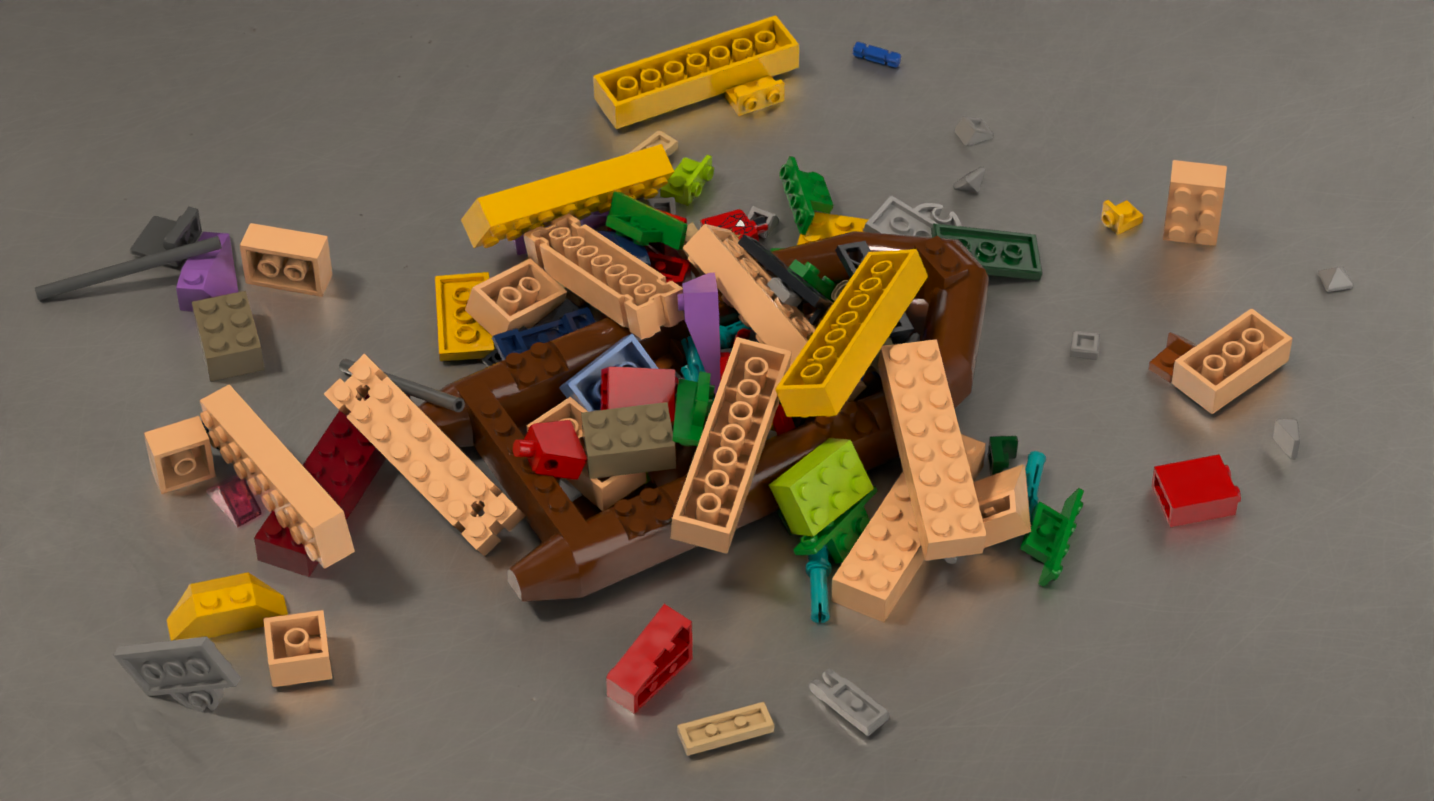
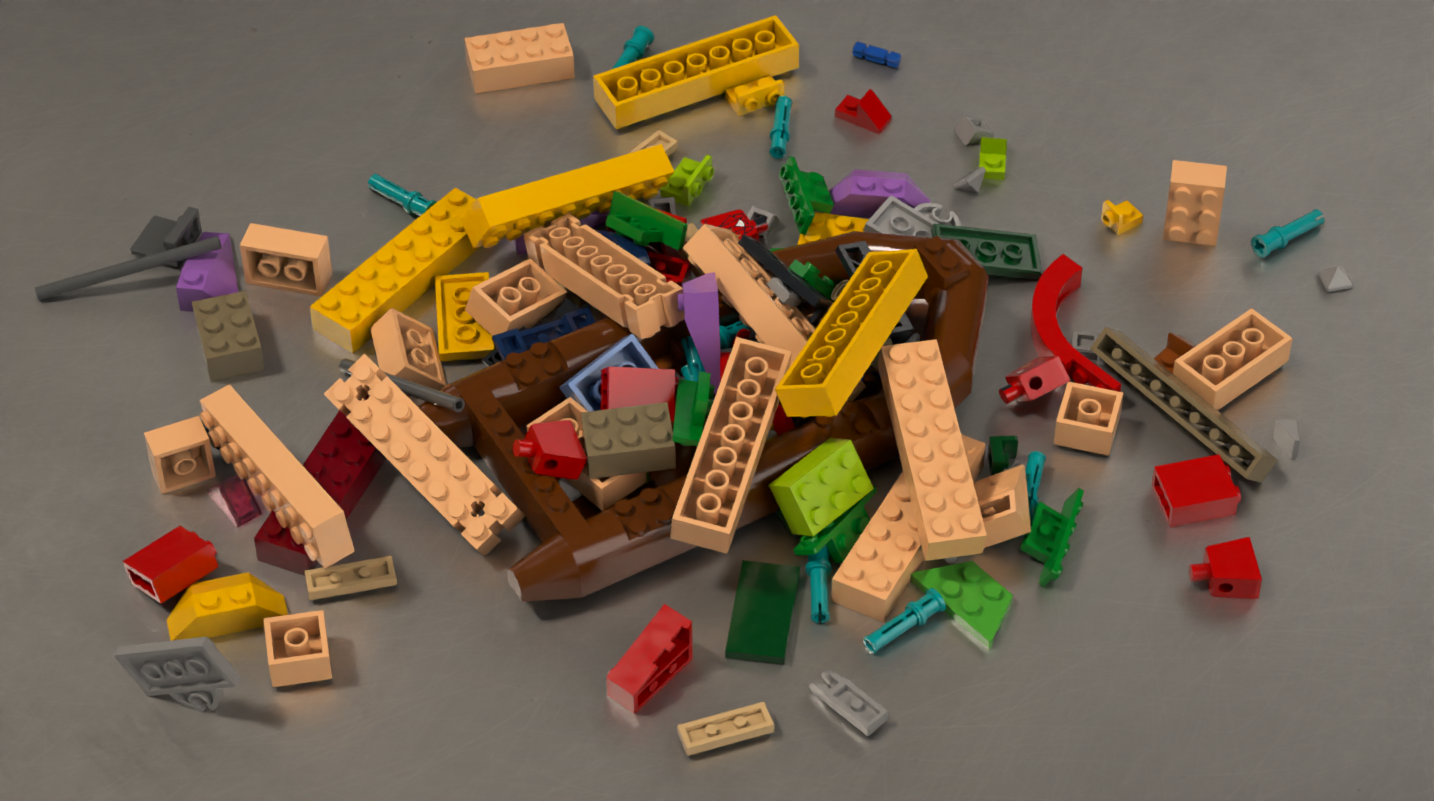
(171, 564): none -> red brick
(350, 577): none -> tan plate
(395, 273): none -> yellow brick
(407, 349): none -> light nougat slope
(411, 201): none -> teal pin
(519, 58): none -> light nougat brick
(635, 47): none -> teal pin
(762, 612): none -> dark green tile
(779, 133): none -> teal pin
(864, 112): none -> red slope
(865, 191): none -> medium lavender wedge
(914, 614): none -> teal pin
(969, 597): none -> bright green wing
(993, 157): none -> lime slope
(1034, 379): none -> red torso
(1053, 288): none -> red arch
(1088, 418): none -> light nougat brick
(1184, 405): none -> dark tan brick
(1229, 570): none -> red torso
(1279, 236): none -> teal pin

